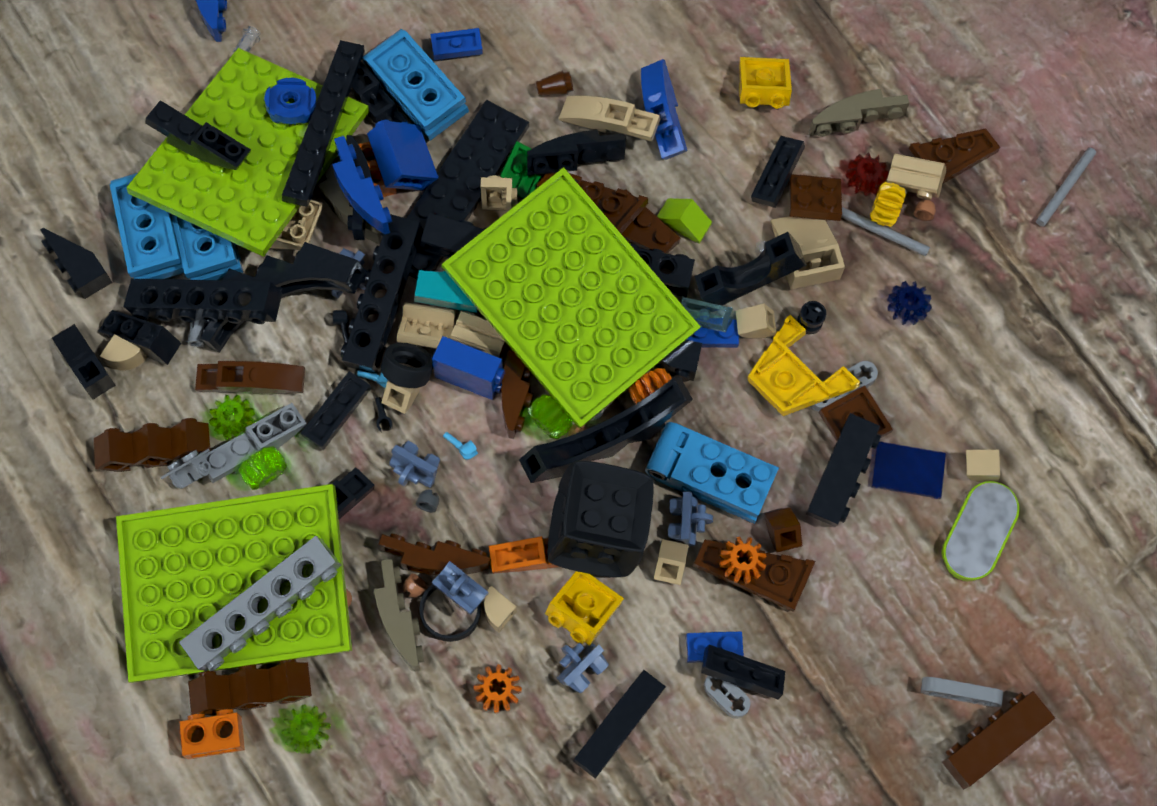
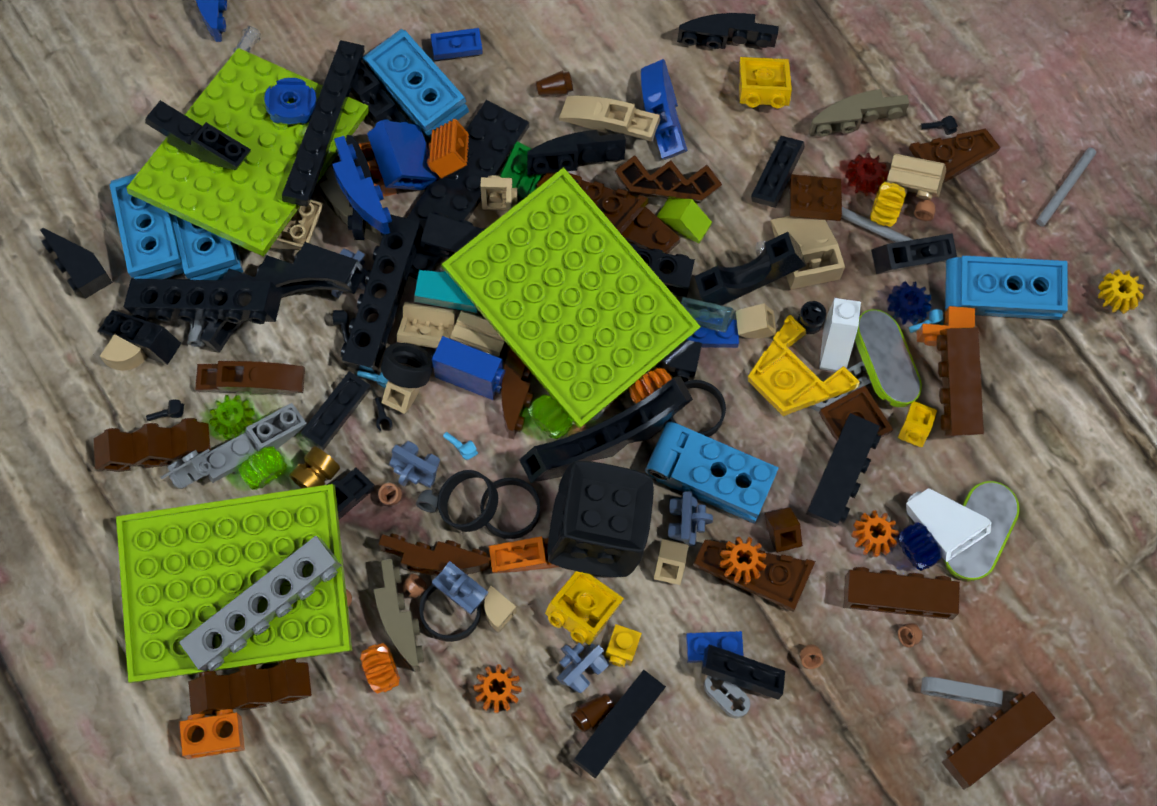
(83, 362): black slope -> none
(174, 410): none -> black hand
(298, 723): clear neon green gear -> none
(315, 470): none -> pearl gold wheel
(380, 668): none -> orange gear
(387, 490): none -> nougat hinge
(448, 149): none -> orange brick
(449, 486): none -> black tyre
(518, 482): none -> black tyre
(592, 712): none -> reddish brown cone
(622, 646): none -> yellow bracket
(667, 181): none -> reddish brown brick
(714, 391): none -> black tyre
(734, 27): none -> black slope
(808, 659): none -> nougat hinge
(839, 334): none -> white slope
(885, 537): none -> orange gear
(887, 358): none -> flat silver tile
(901, 593): none -> reddish brown brick
(905, 639): none -> nougat hinge
(908, 470): clear blue piece -> none
(913, 253): none -> black slope
(917, 424): none -> yellow bracket
(919, 546): none -> clear blue gear
(935, 317): none -> medium azure hand
(948, 124): none -> black hand
(948, 521): none -> white slope
(953, 318): none -> orange brick
(960, 381): none -> reddish brown brick
(983, 465): tan brick -> none
(984, 280): none -> dark azure hinge
(1129, 295): none -> yellow gear

